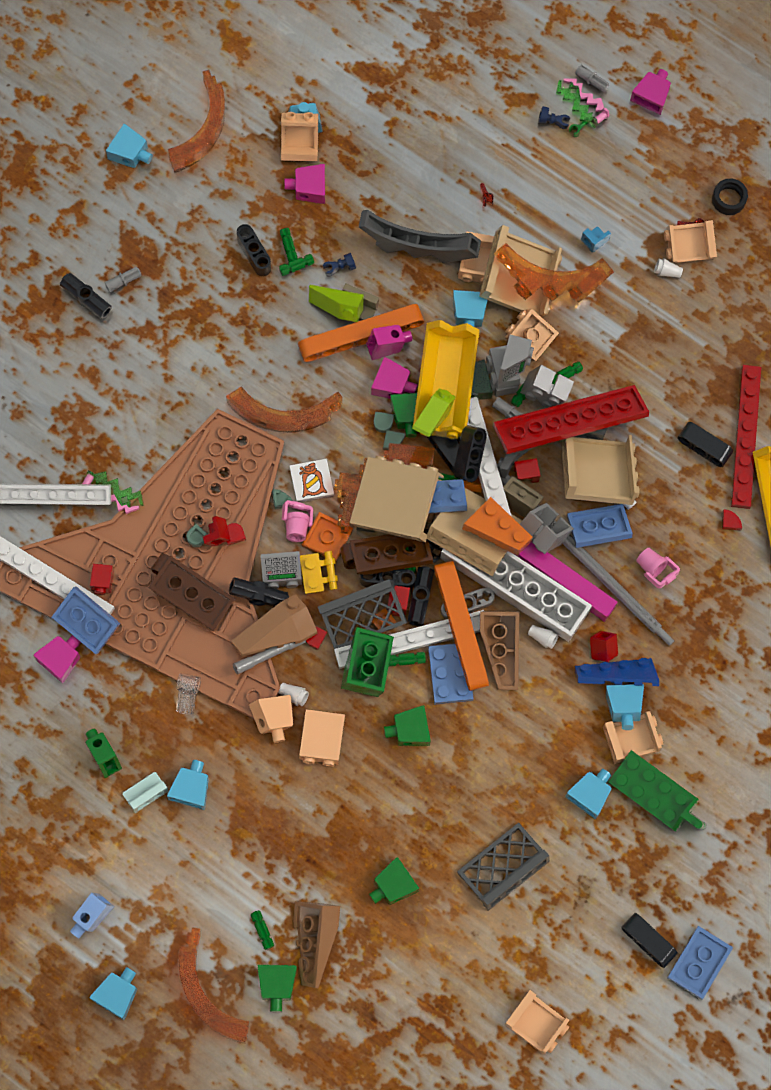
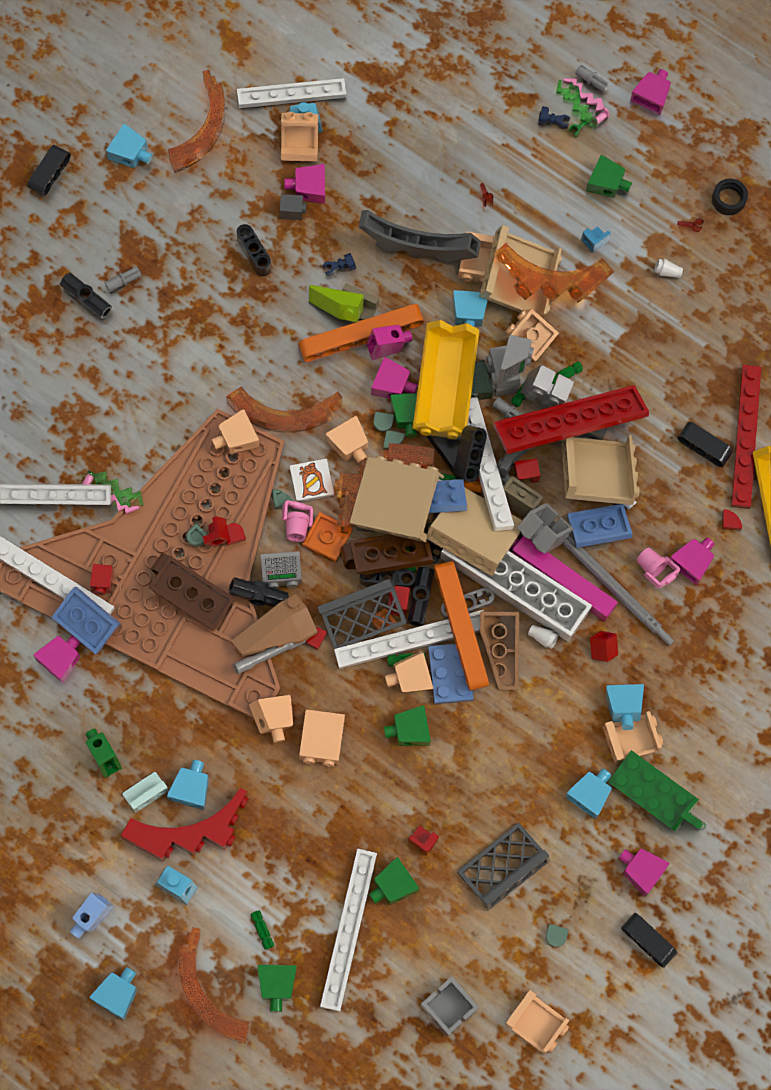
(49, 170): none -> black beam
(176, 884): none -> medium azure torso
(188, 688): clear piece -> none
(215, 829): none -> red arch
(236, 434): none -> light nougat torso
(288, 244): green axle -> none
(291, 93): none -> white plate
(292, 207): none -> dark grey brick
(296, 264): green axle -> none
(298, 694): white cone -> none
(312, 573): yellow plate -> none
(316, 933): medium nougat wedge -> none
(348, 930): none -> white plate
(349, 440): none -> light nougat torso
(367, 662): green slope -> none
(411, 674): none -> light nougat torso
(423, 840): none -> red panel
(434, 412): lime slope -> none
(449, 1006): none -> light grey piece
(498, 527): orange wedge -> none
(556, 935): none -> sand green tile
(607, 178): none -> green torso
(618, 672): blue wing -> none
(643, 869): none -> dark pink torso
(690, 242): light nougat panel -> none
(694, 559): none -> dark pink torso
(700, 962): medium blue plate -> none

